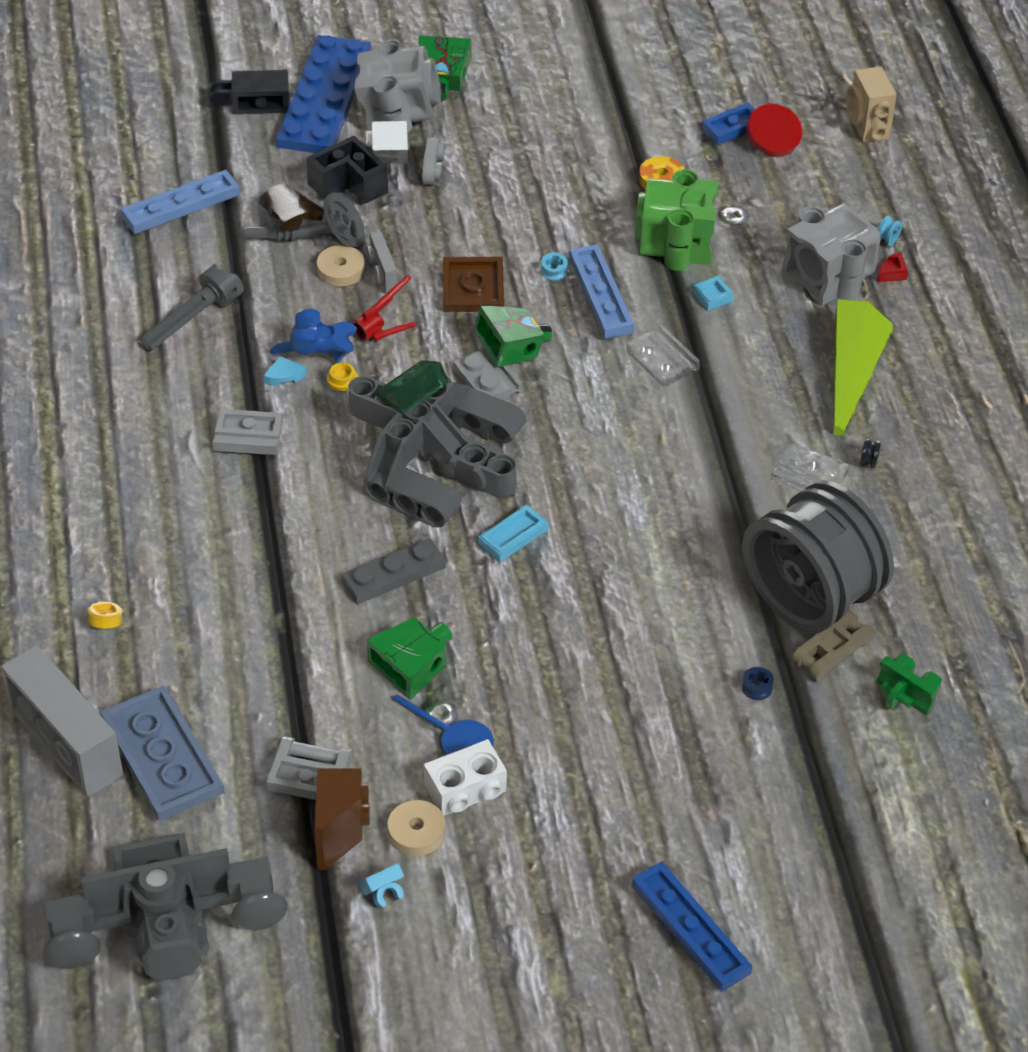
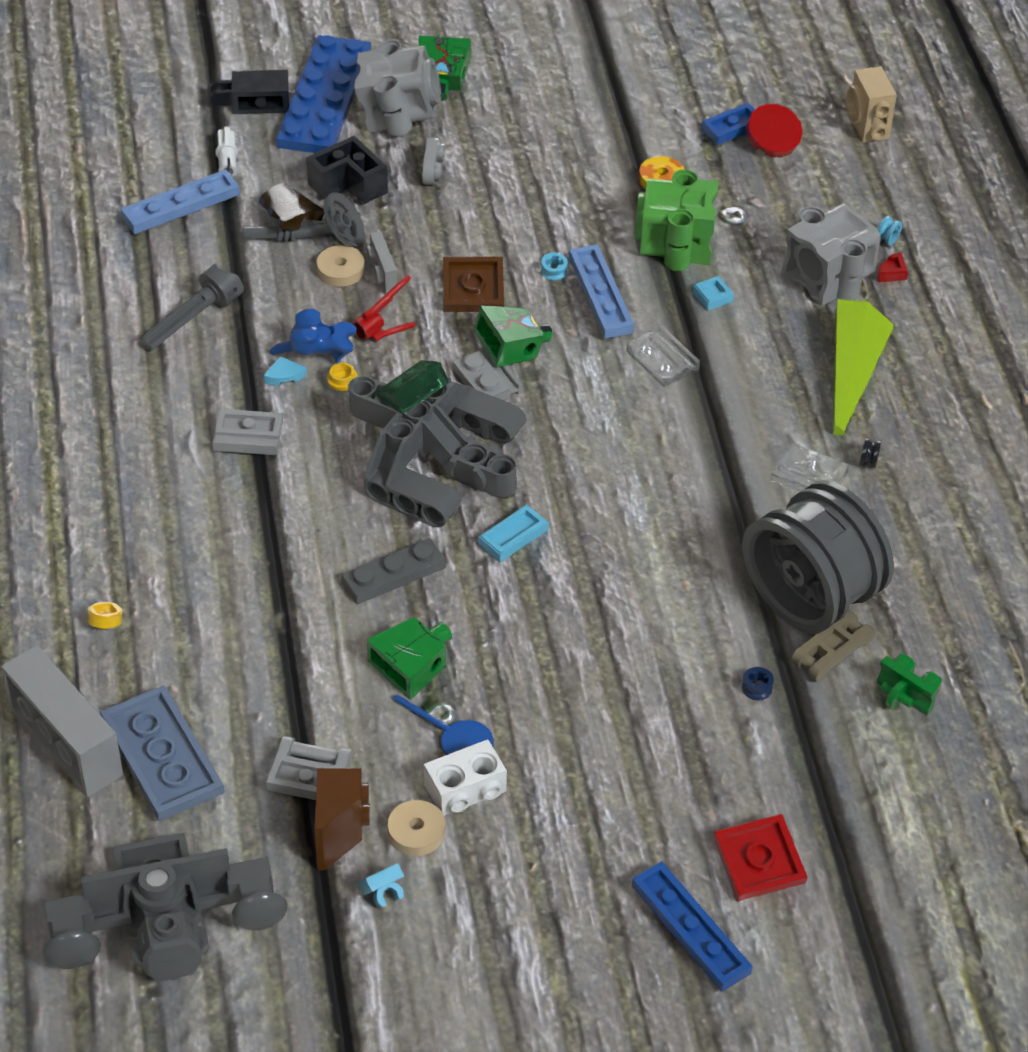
(227, 151): none -> white axle
(389, 141): white brick -> none
(760, 857): none -> red plate

